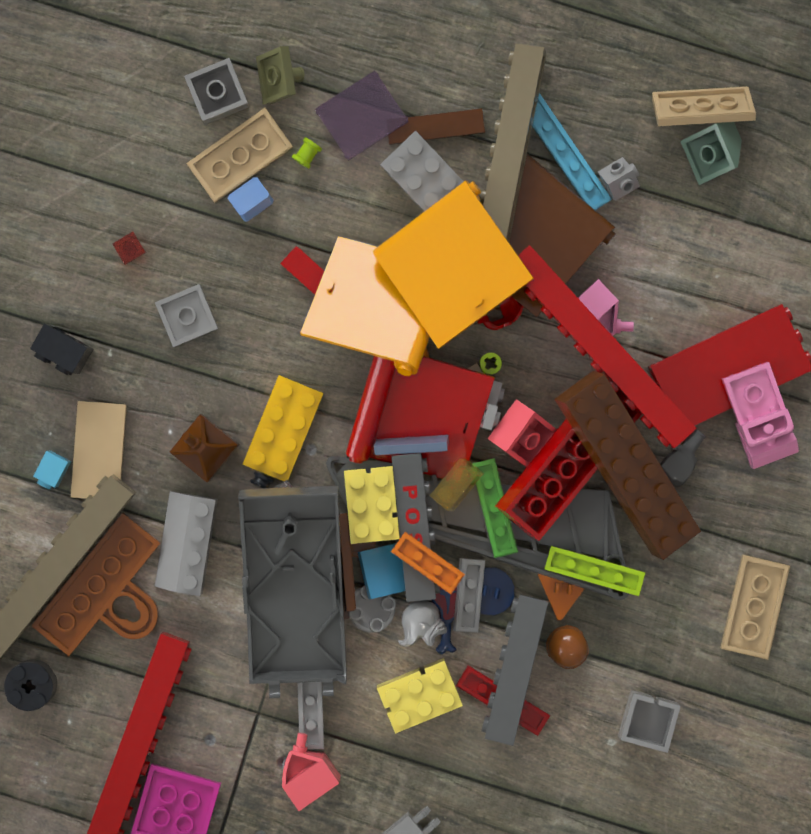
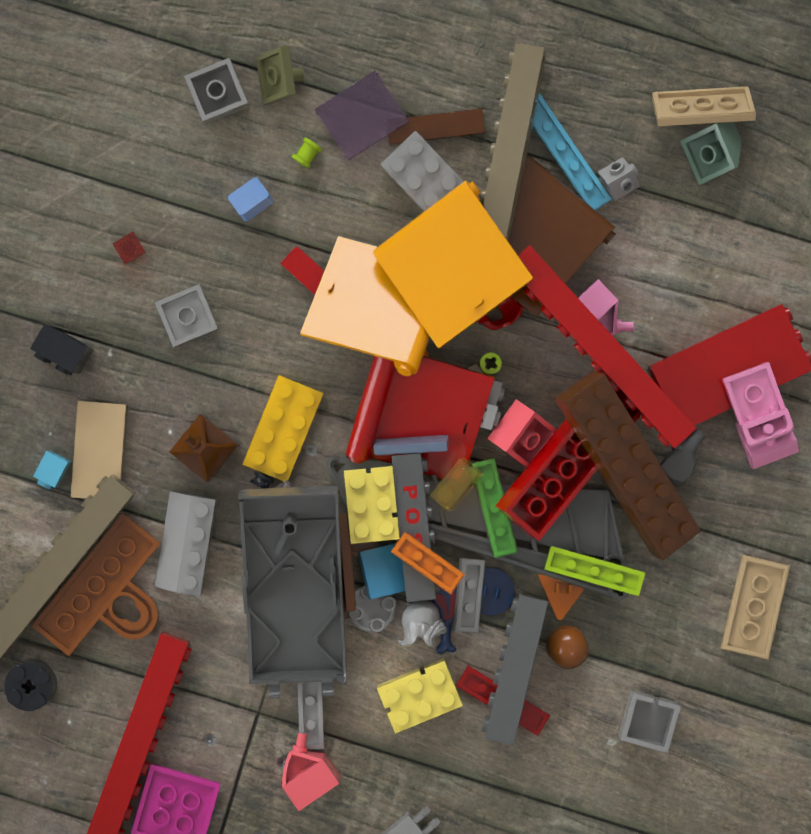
(240, 155): tan tile -> none

